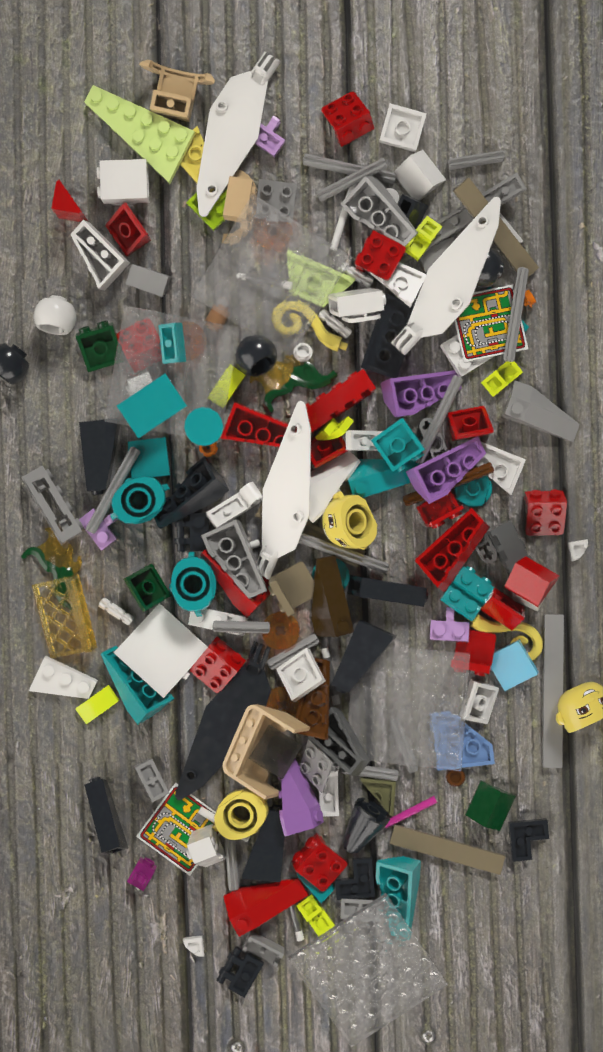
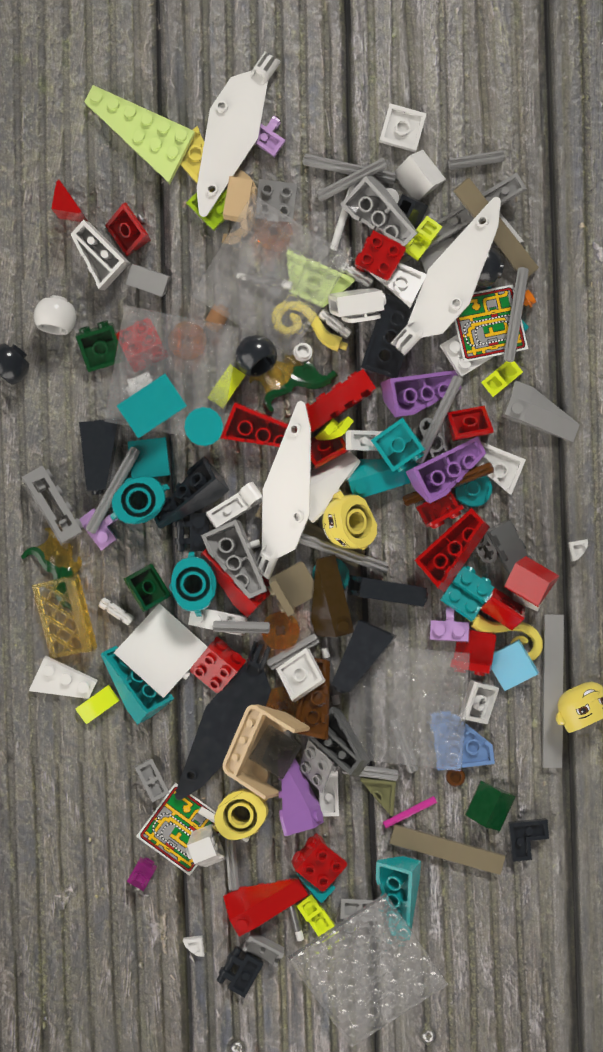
(105, 816): black slope -> none
(123, 182): white brick -> none
(172, 343): teal slope -> none
(175, 90): tan piece -> none
(209, 452): orange plate -> none
(267, 851): black slope -> none
(348, 118): red bracket -> none
(361, 884): black plate -> none
(364, 825): black cone -> none
(545, 512): red bracket -> none

